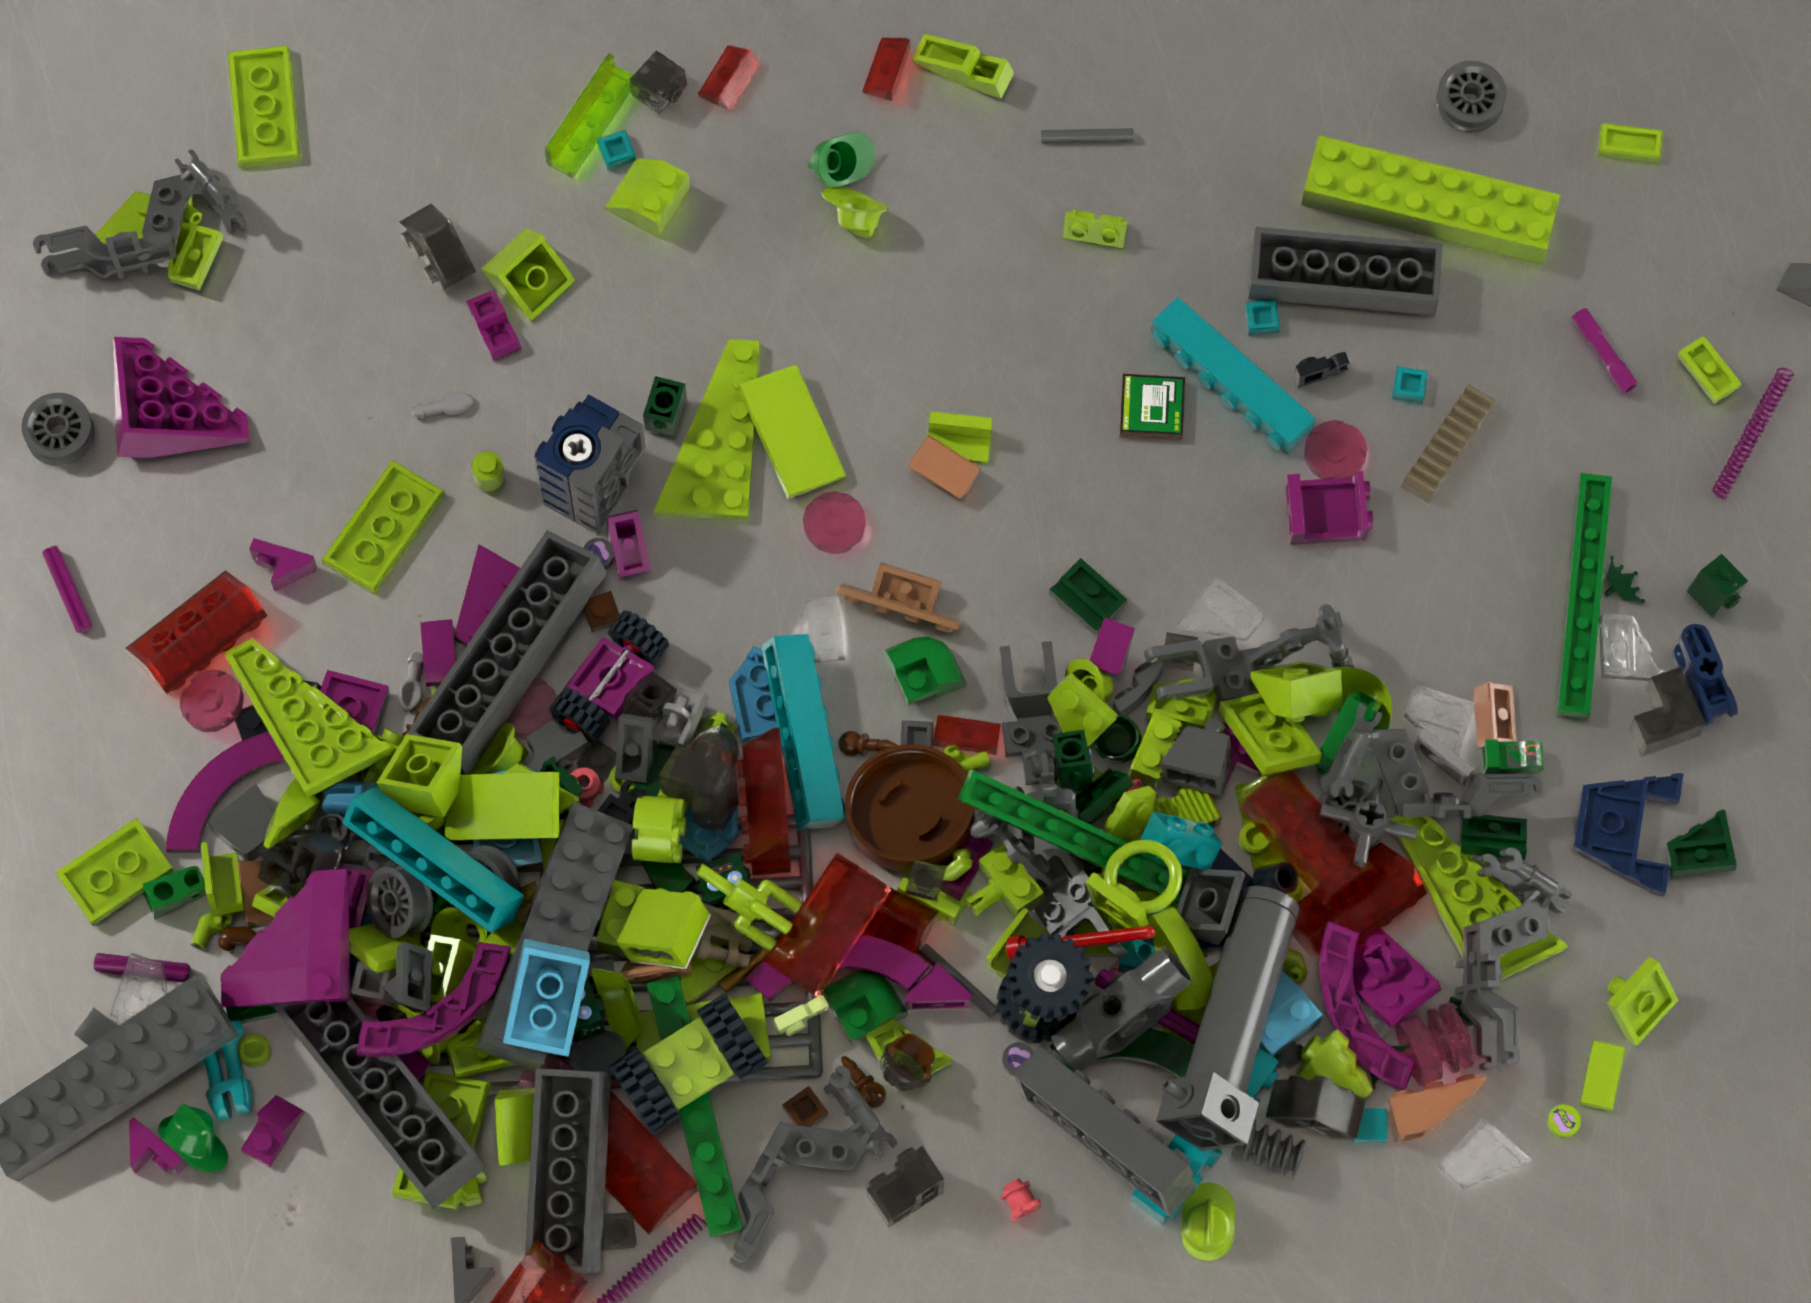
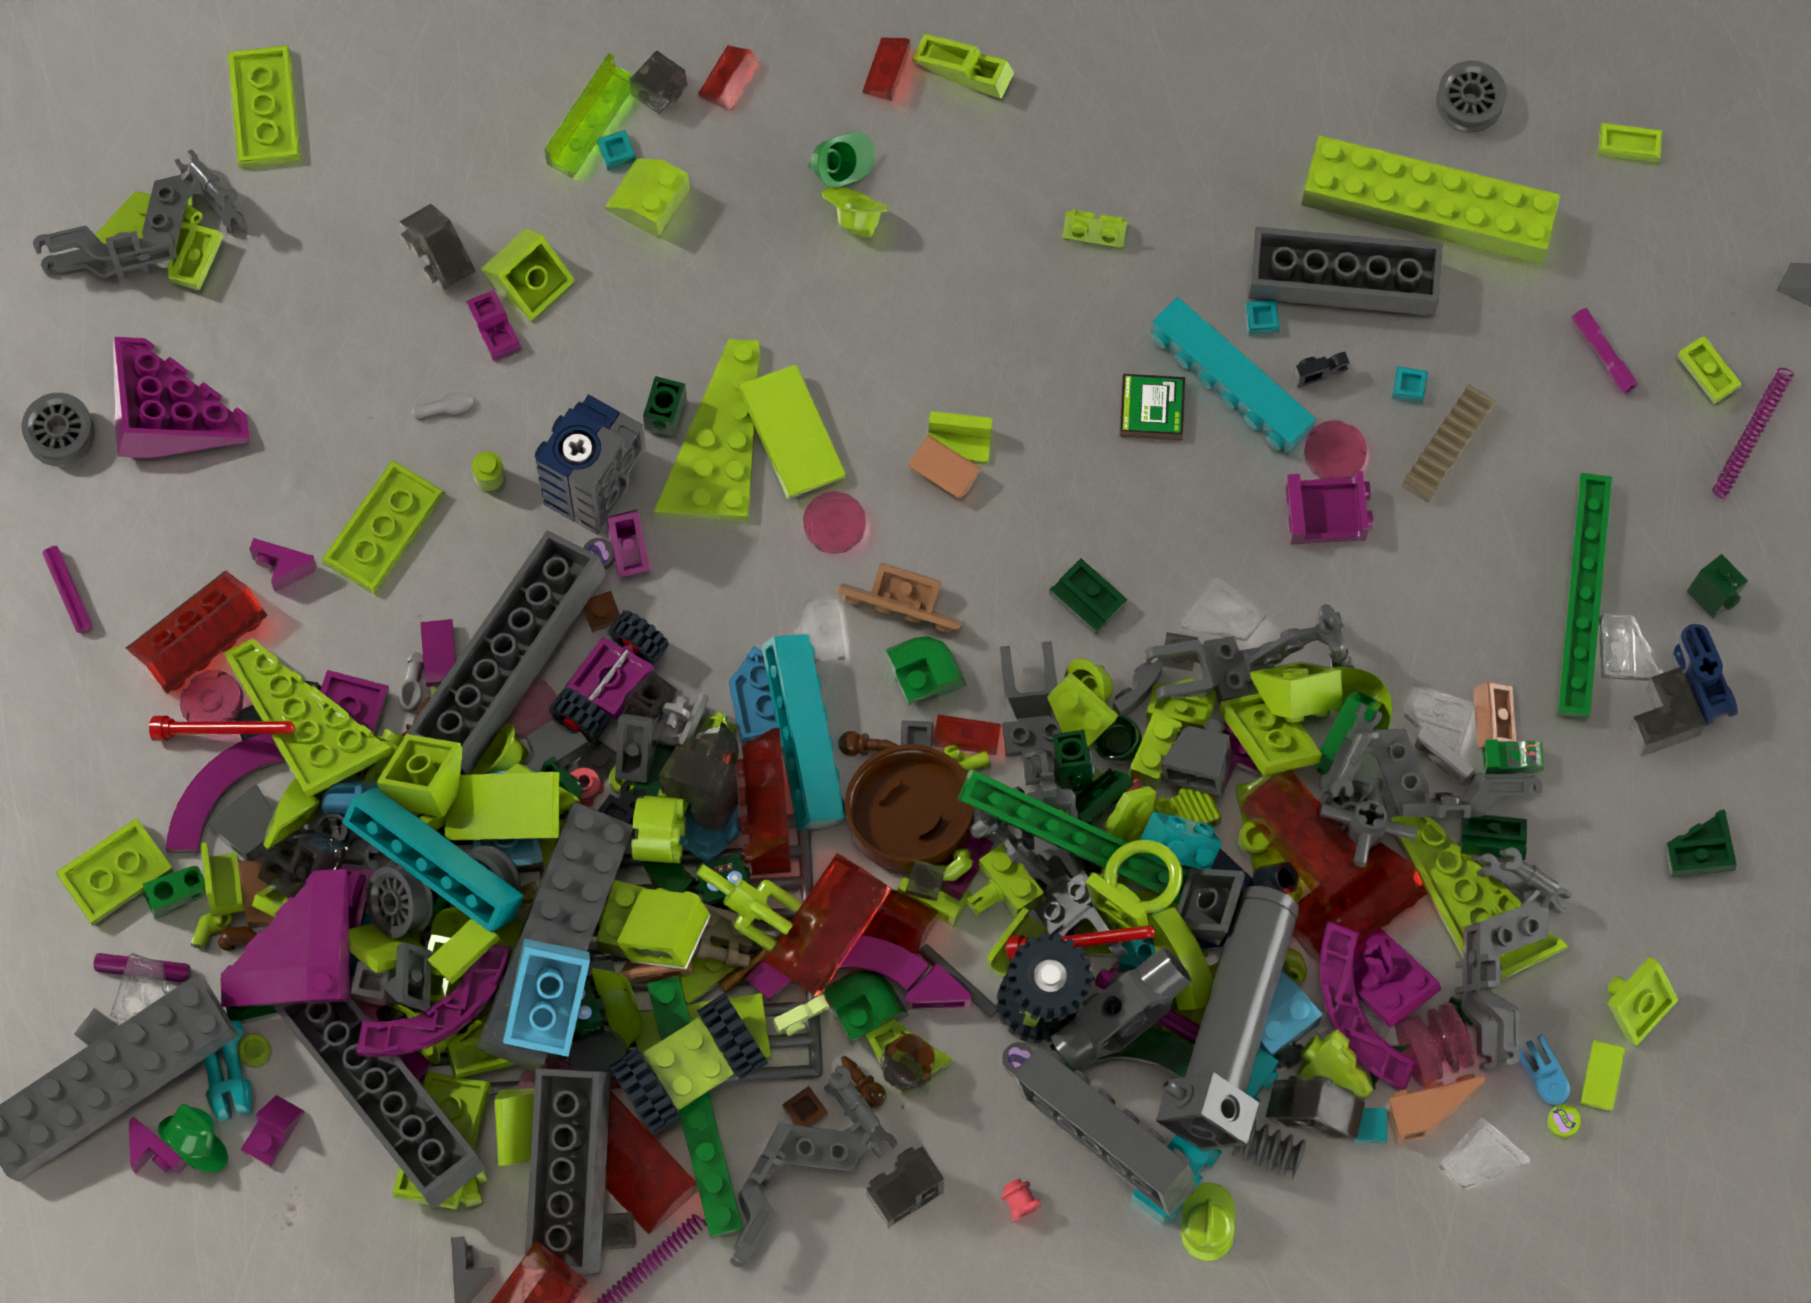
(163, 728): none -> red piece
(462, 950): none -> lime tile
(486, 584): magenta wing -> none
(1085, 135): dark grey bar -> none
(1112, 646): magenta slope -> none
(1549, 1078): none -> dark azure arm
(1611, 826): dark blue wing -> none
(1621, 583): dark green piece -> none

